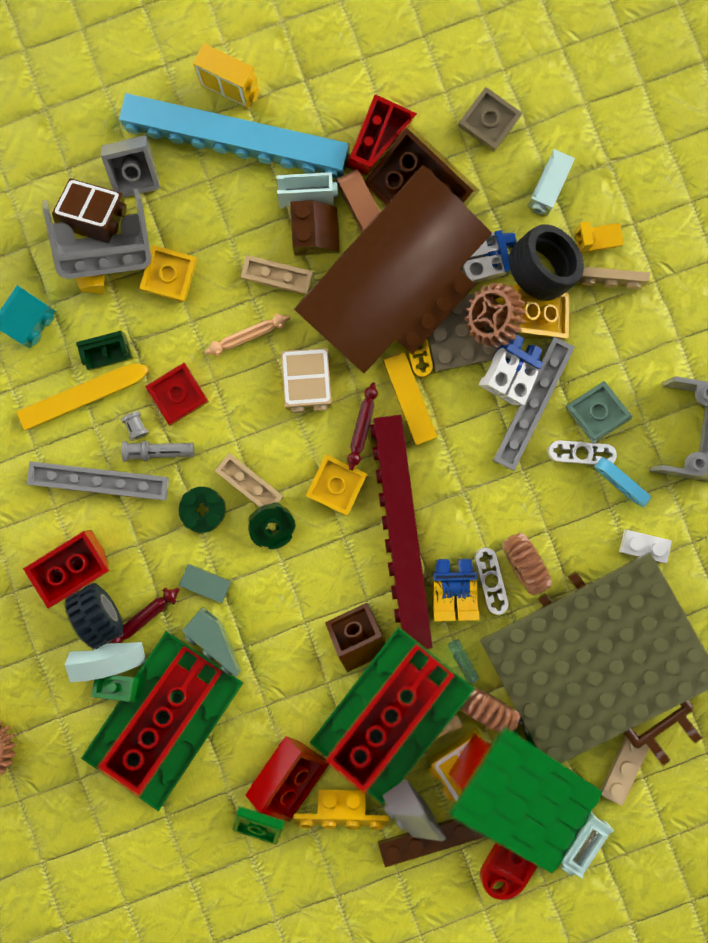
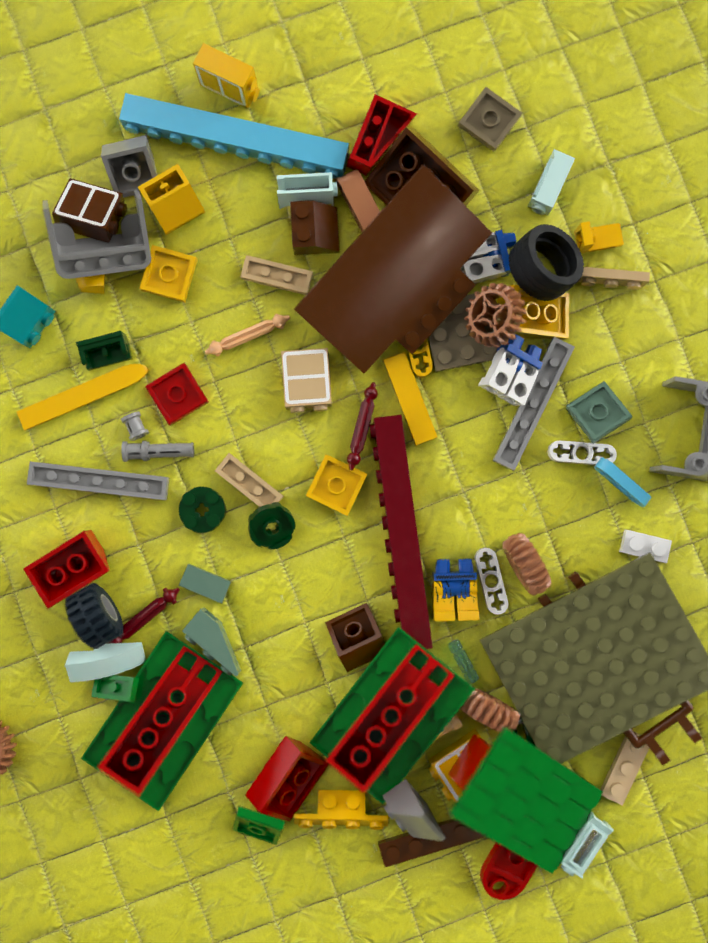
(171, 199): none -> yellow slope

